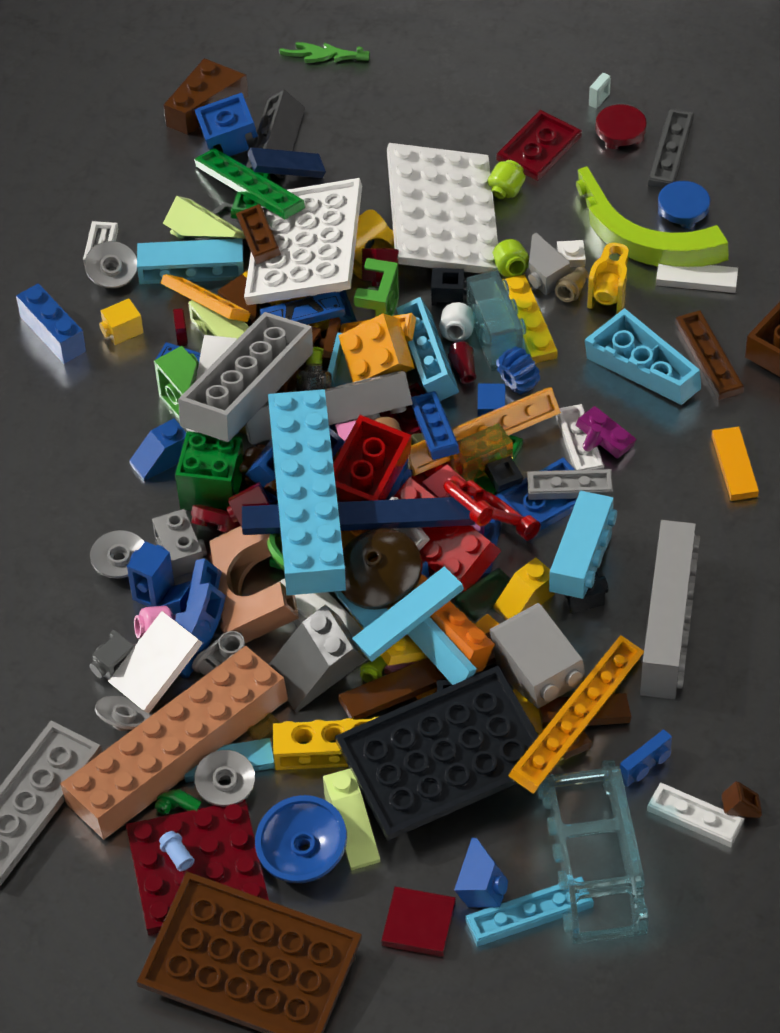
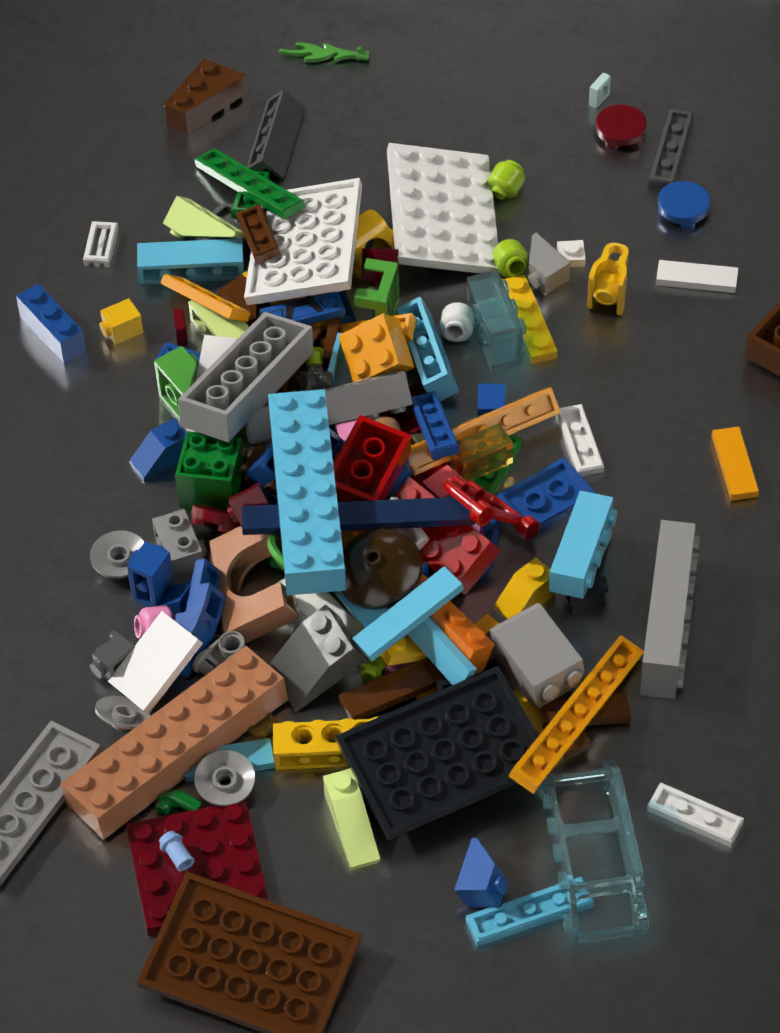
(111, 255): light grey dish -> none
(227, 124): blue panel -> none
(286, 162): dark blue tile -> none
(297, 823): blue dish -> none
(418, 921): dark red tile -> none
(448, 285): black brick -> none
(462, 358): dark red cone -> none
(482, 595): tile -> none
(503, 473): black plate -> none
(518, 370): blue gear -> none
(540, 144): dark red tile -> none
(568, 483): light grey tile -> none
(571, 285): dark tan cone -> none
(604, 432): magenta plate -> none
(643, 357): medium azure wedge -> none
(647, 245): lime arch -> none
(653, 752): blue plate -> none
(709, 355): reddish brown tile -> none
(741, 801): reddish brown slope -> none

